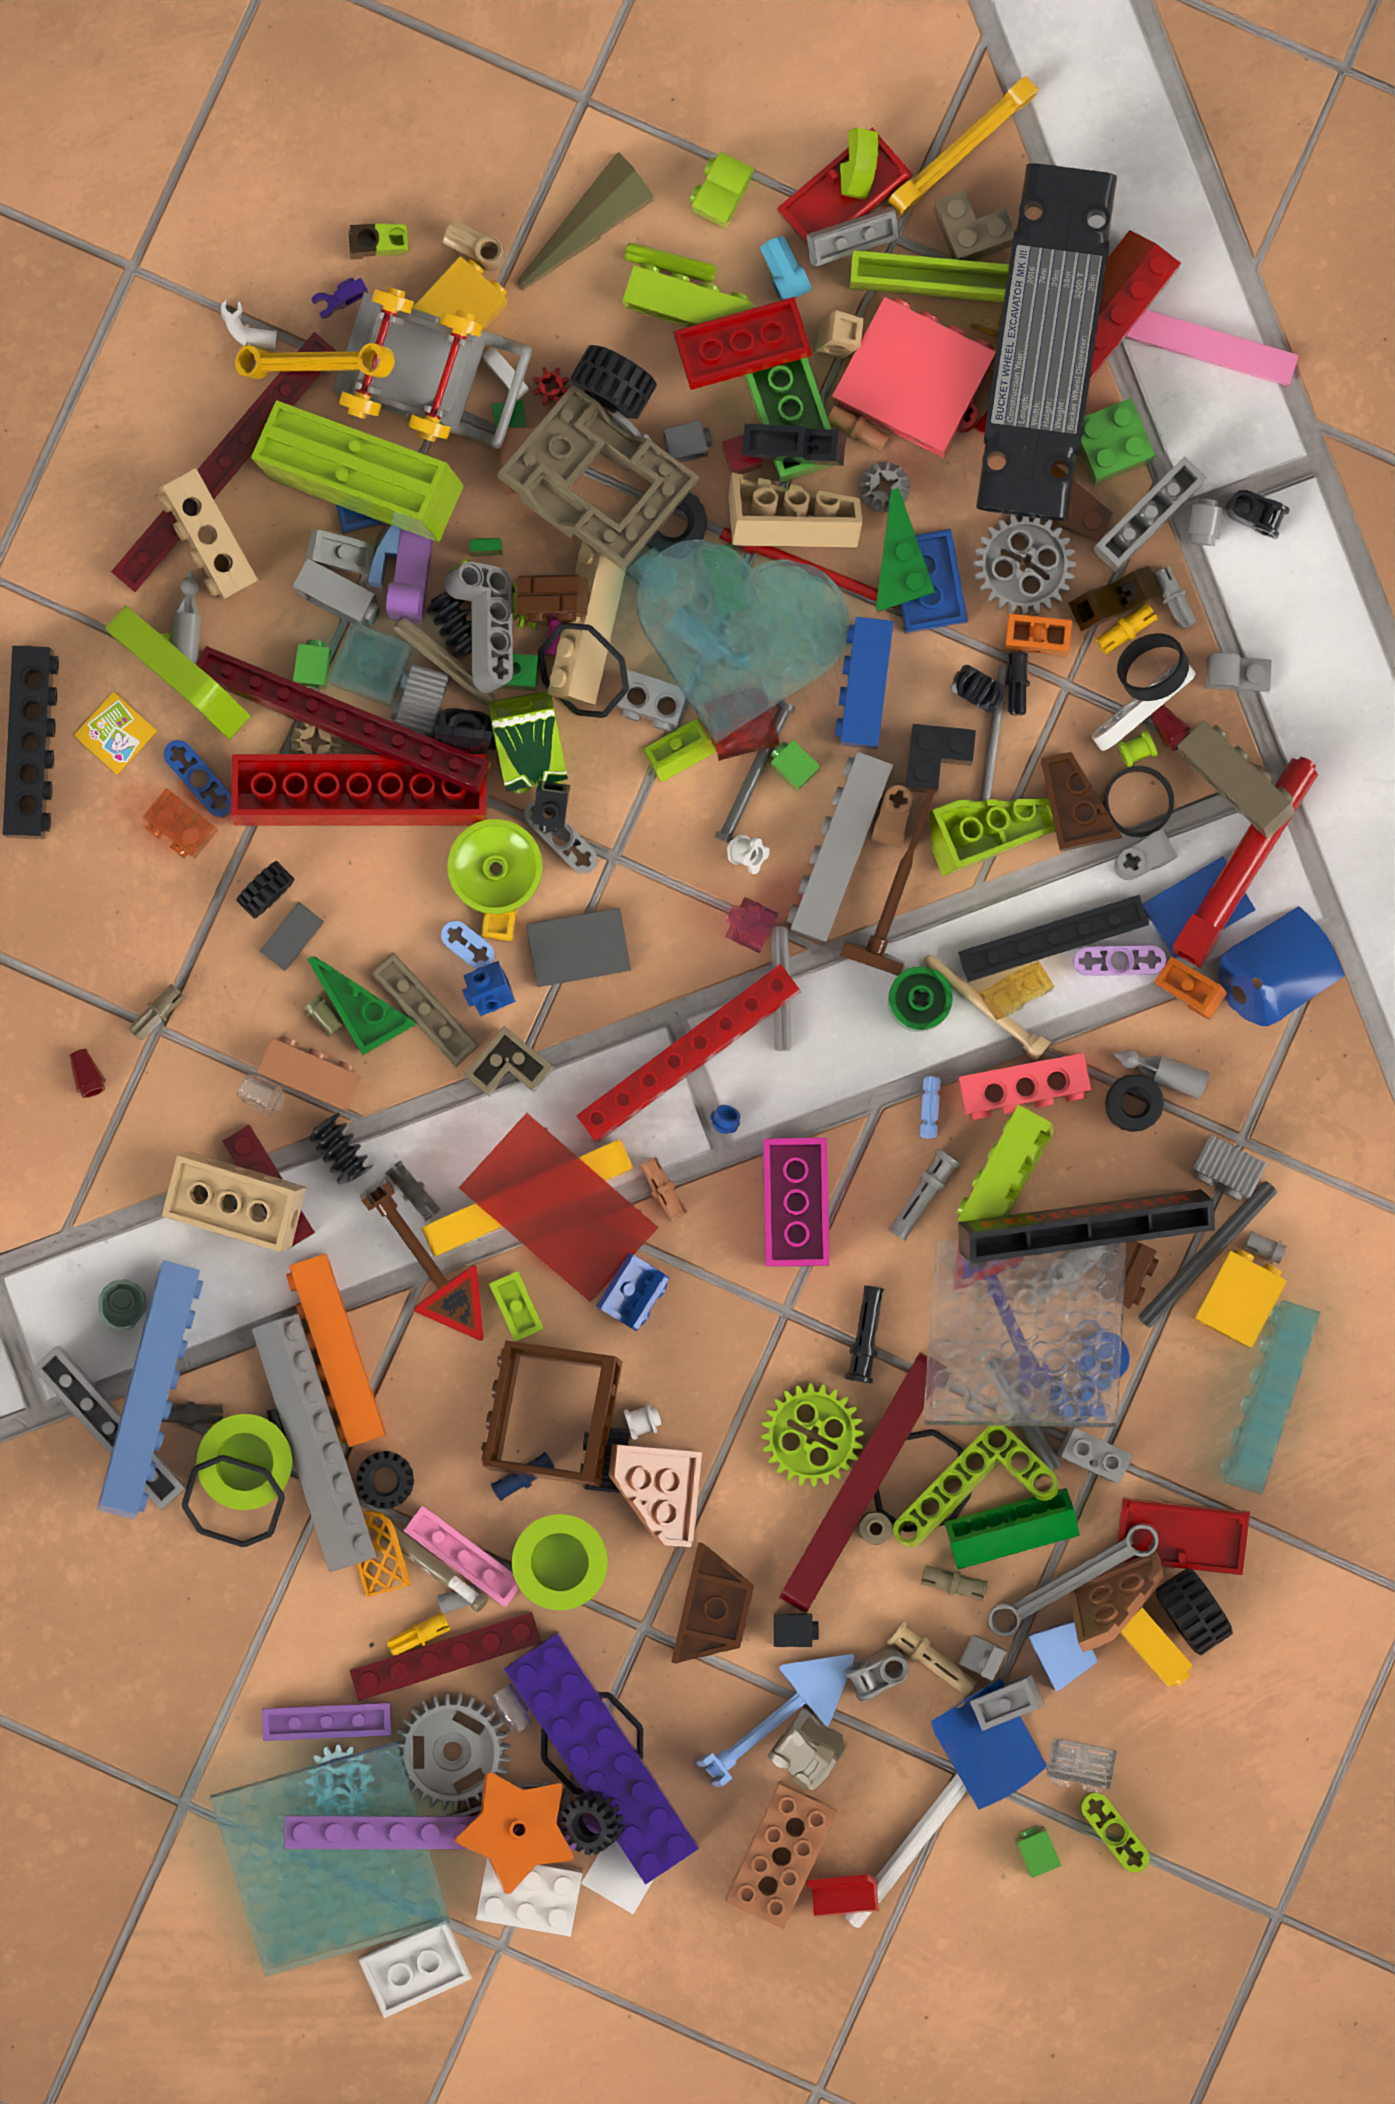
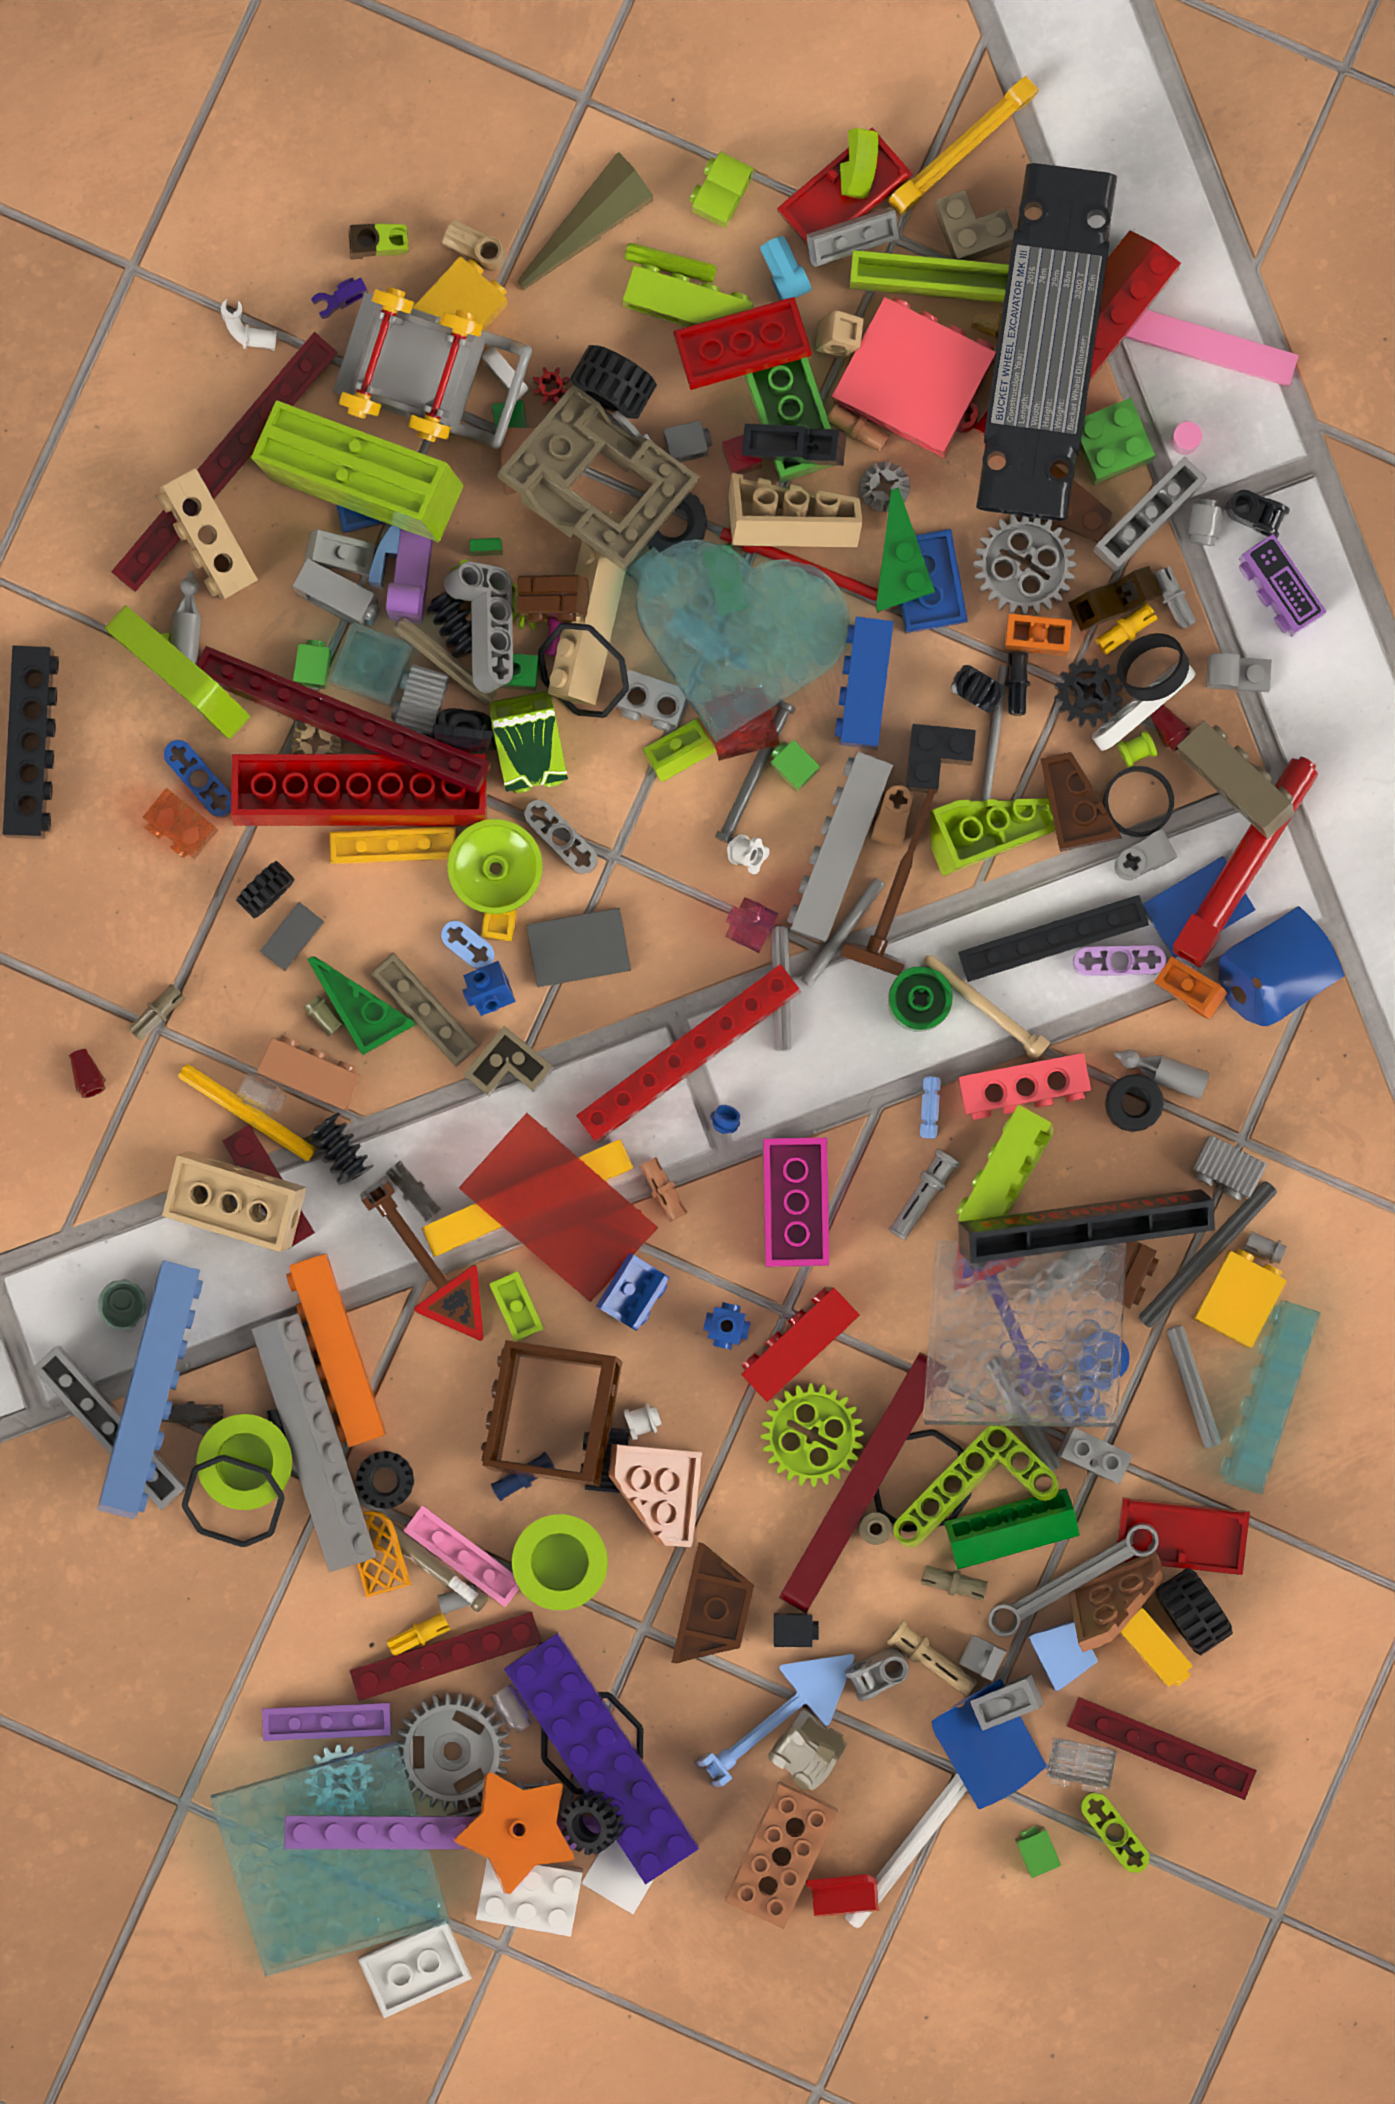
(115, 733): sticker -> none
(247, 1113): none -> yellow axle
(315, 361): yellow piece -> none
(391, 845): none -> yellow tile
(555, 796): black brick -> none
(713, 1325): none -> blue brick
(800, 1344): none -> red brick
(843, 932): none -> light grey bar
(863, 1350): black pin -> none
(1017, 990): clear yellow slope -> none
(1075, 685): none -> black gear
(1161, 1748): none -> dark red plate
(1186, 438): none -> bright pink piece
(1194, 1386): none -> light grey axle
(1281, 586): none -> brick

